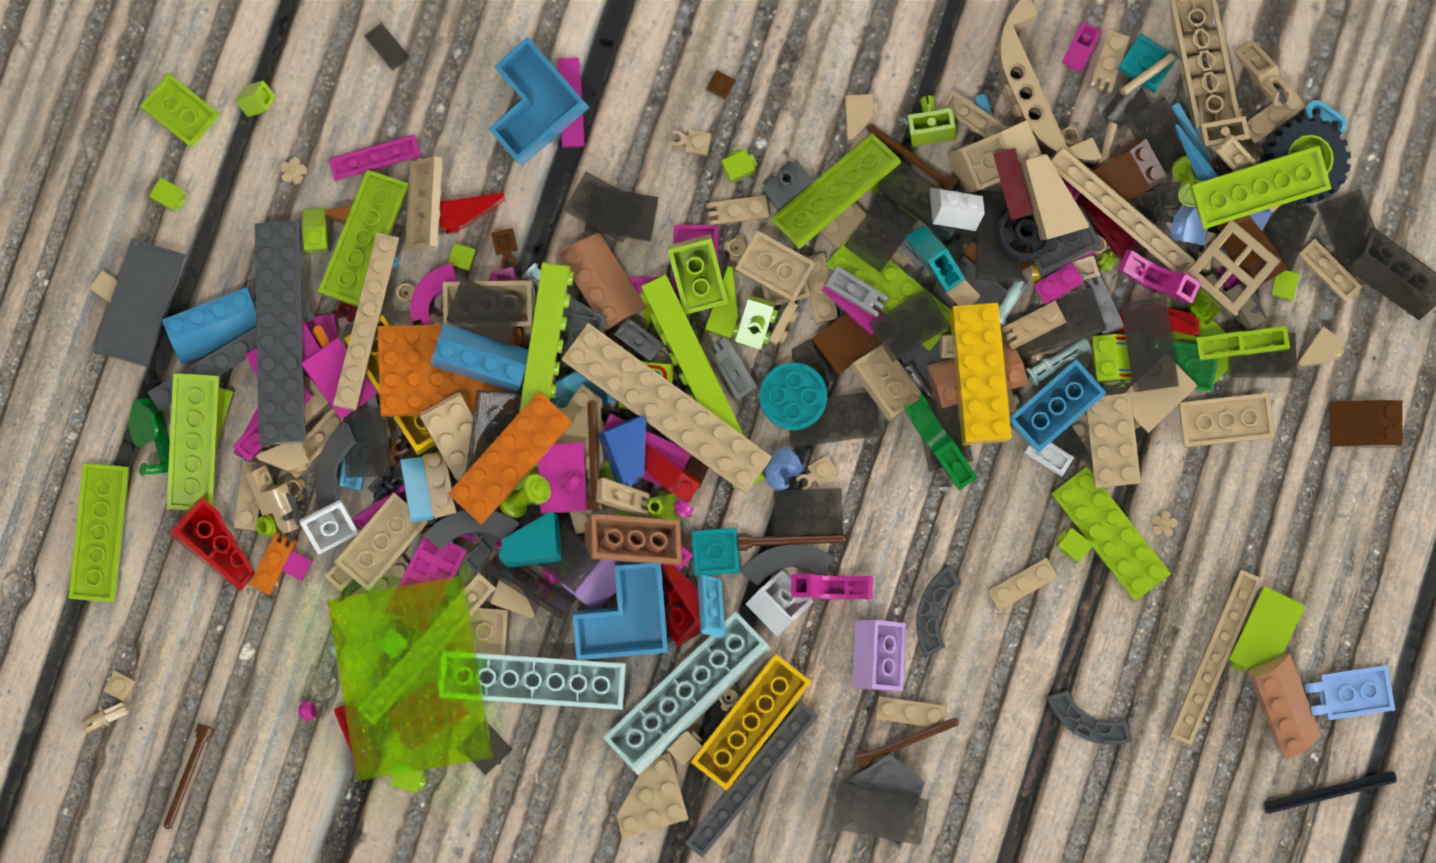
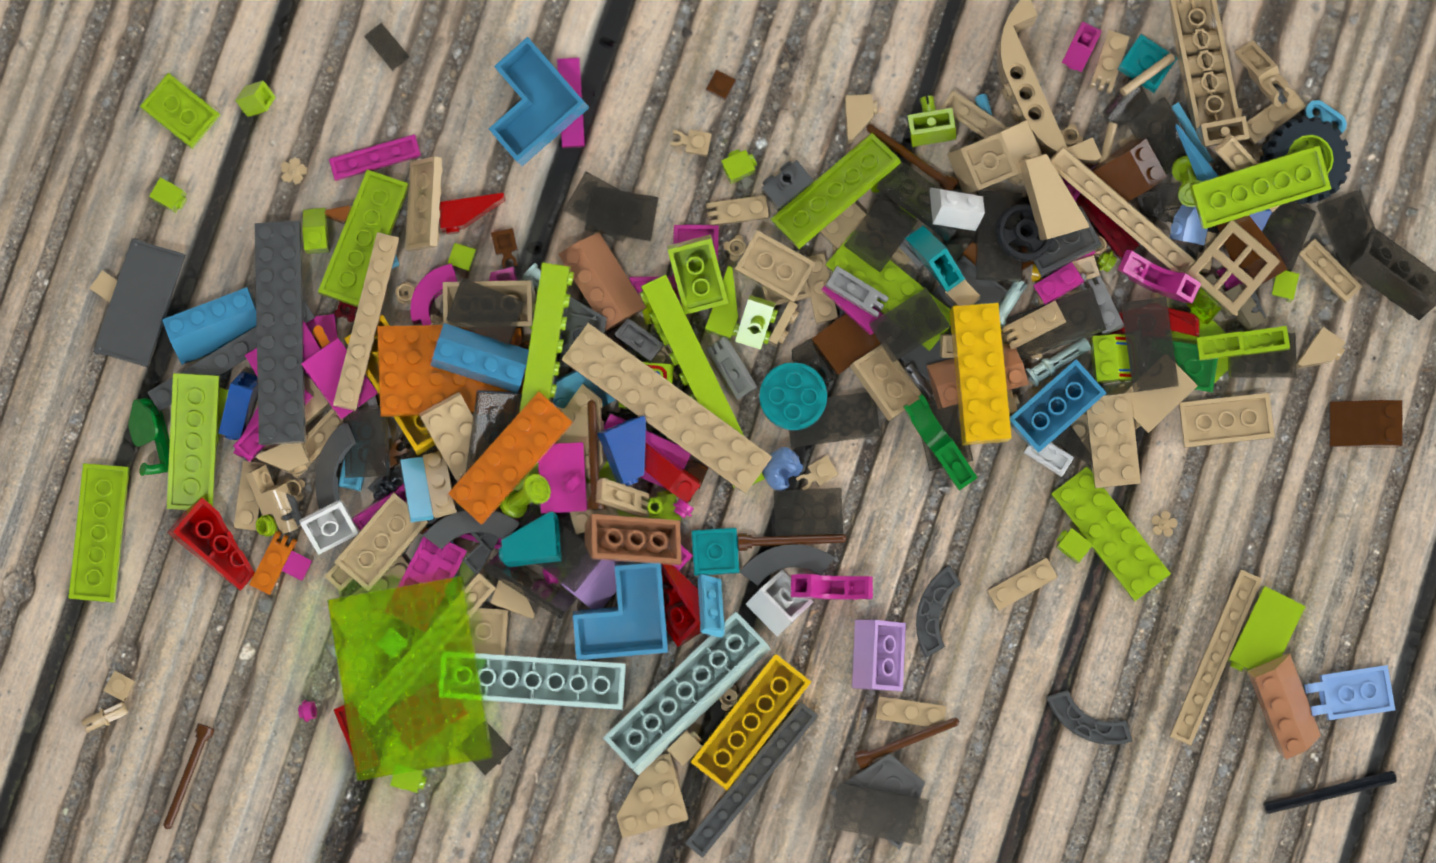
(239, 405): none -> blue slope
(1013, 183): dark red tile -> none

